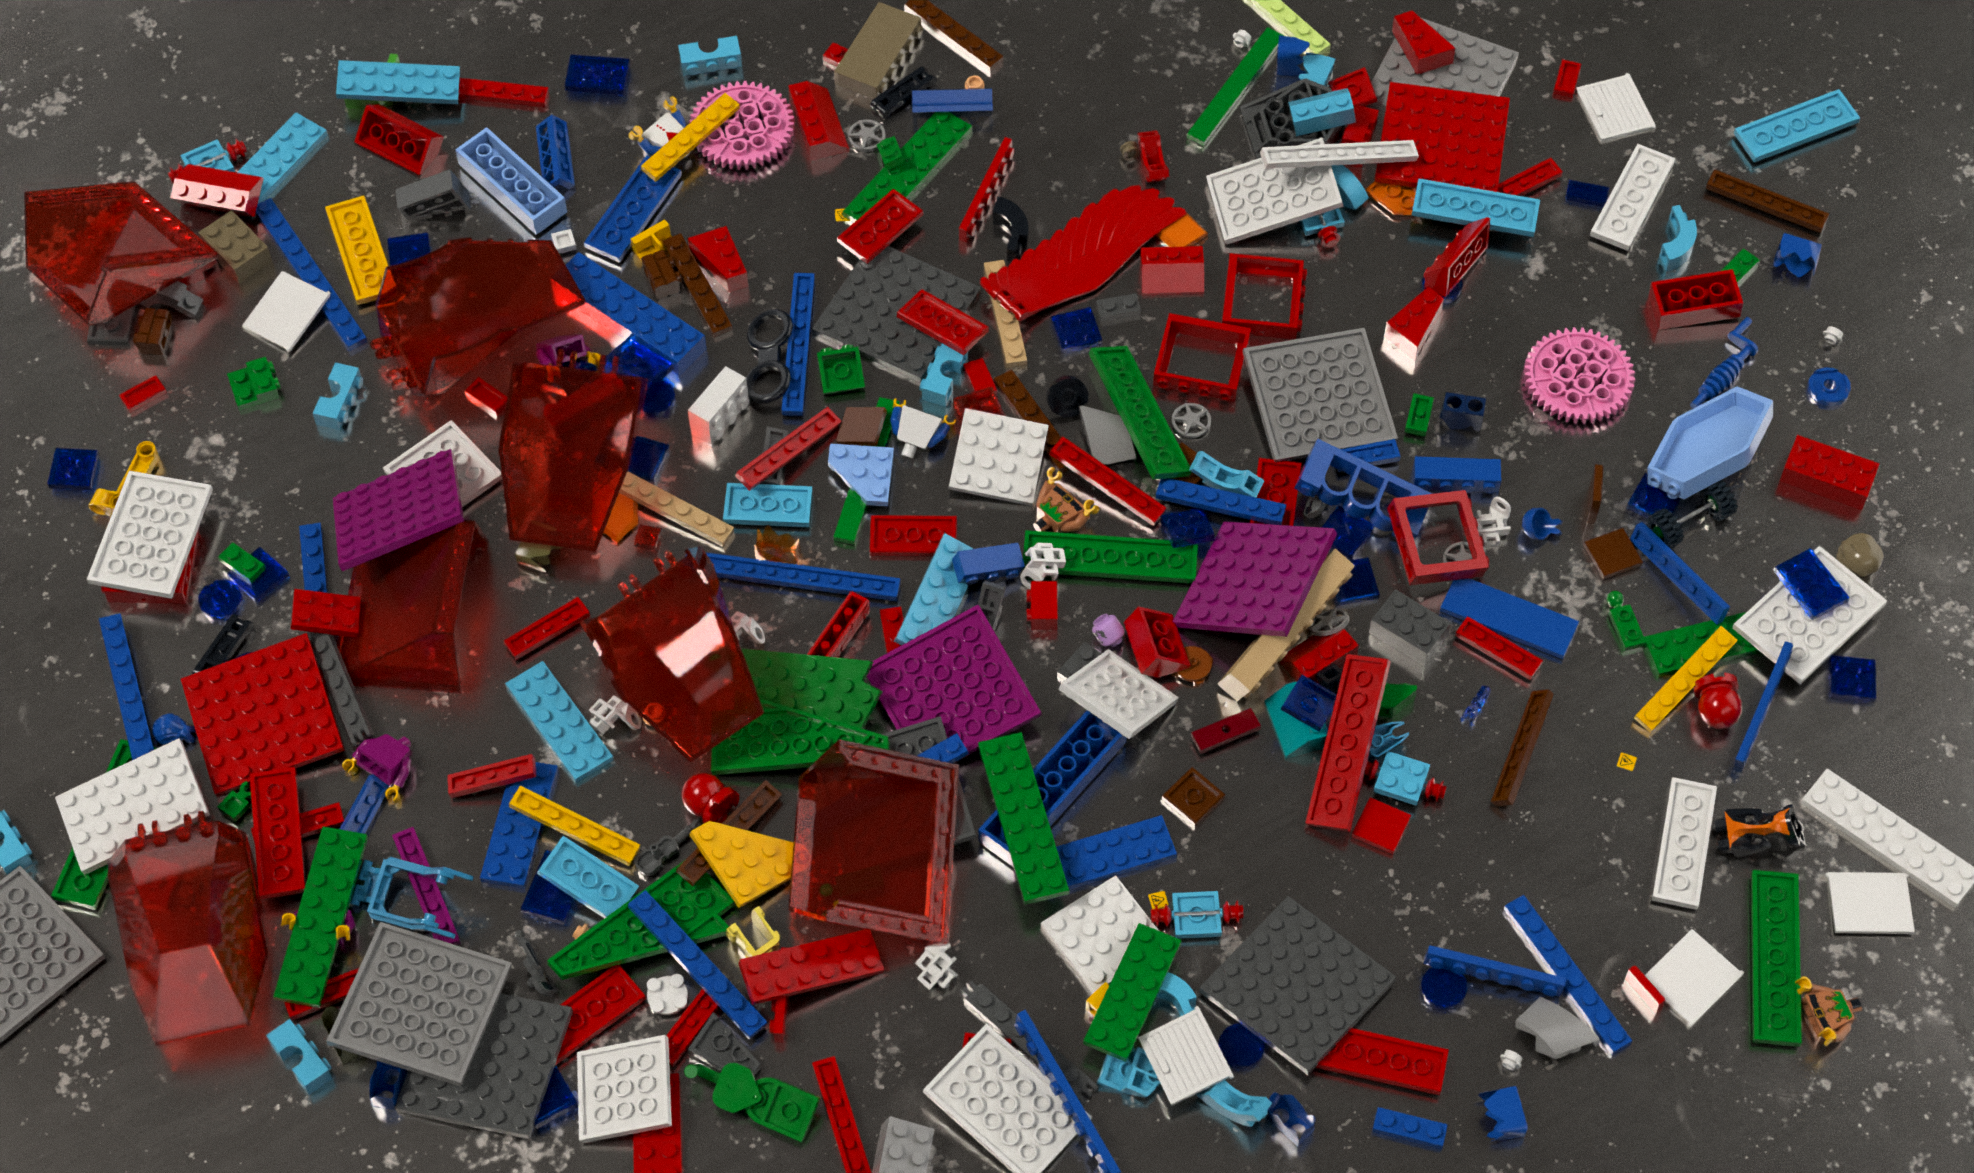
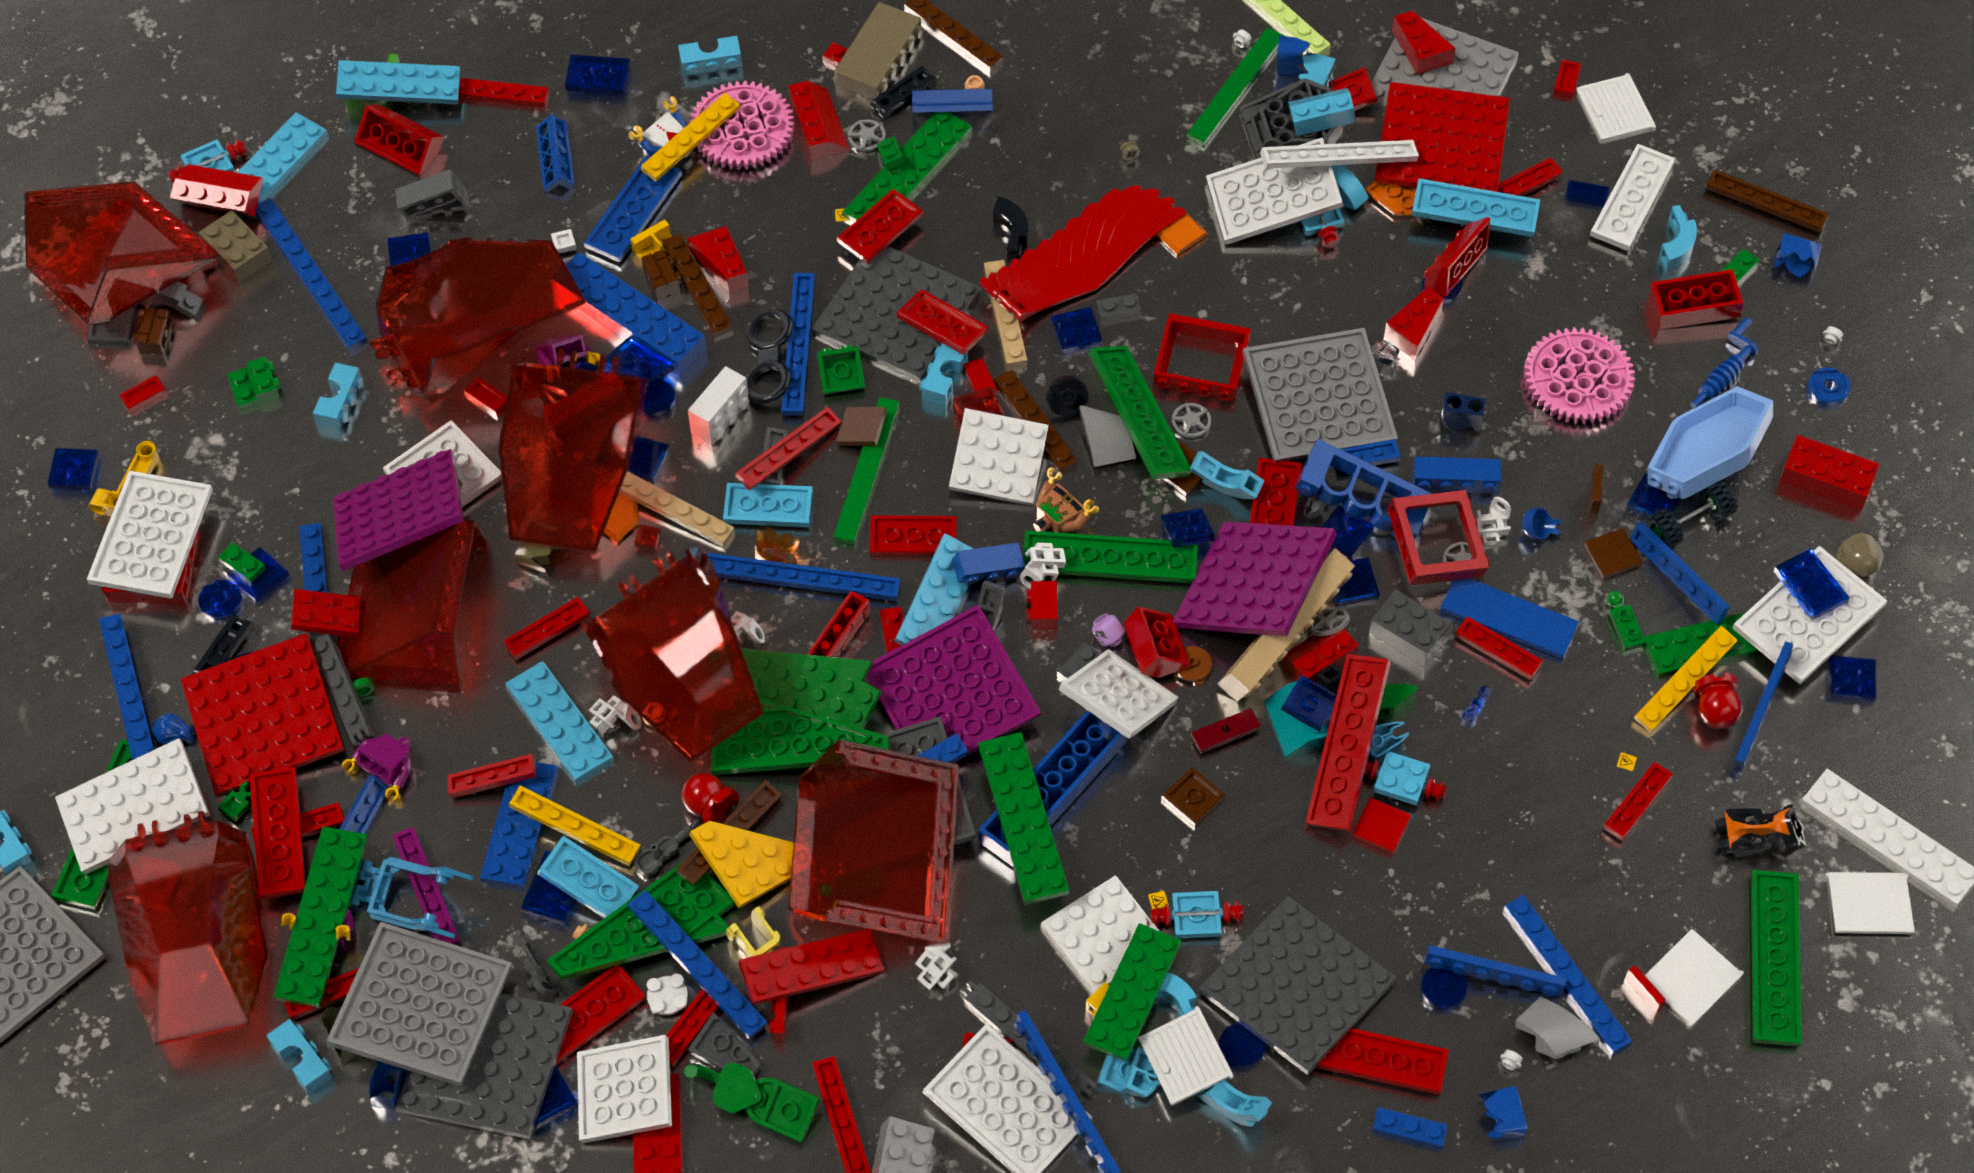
(286, 310): white piece -> none
(358, 247): yellow plate -> none
(364, 686): none -> green tile
(511, 181): light blue brick -> none
(864, 470): light blue plate -> none
(917, 428): white torso -> none
(984, 192): red plate -> none
(1108, 481): red plate -> none
(1116, 852): blue plate -> none
(1151, 156): red arch -> none
(1172, 270): red slope -> none
(1221, 501): blue plate -> none
(1272, 268): red piece -> none
(1294, 1109): blue piece -> none
(1362, 129): red wedge -> none
(1385, 355): none -> clear head
(1419, 414): green plate -> none
(1522, 748): reddish brown plate -> none
(1638, 801): none -> red plate
(1684, 843): white plate -> none
(1796, 125): medium azure plate -> none
(1827, 1011): torso -> none

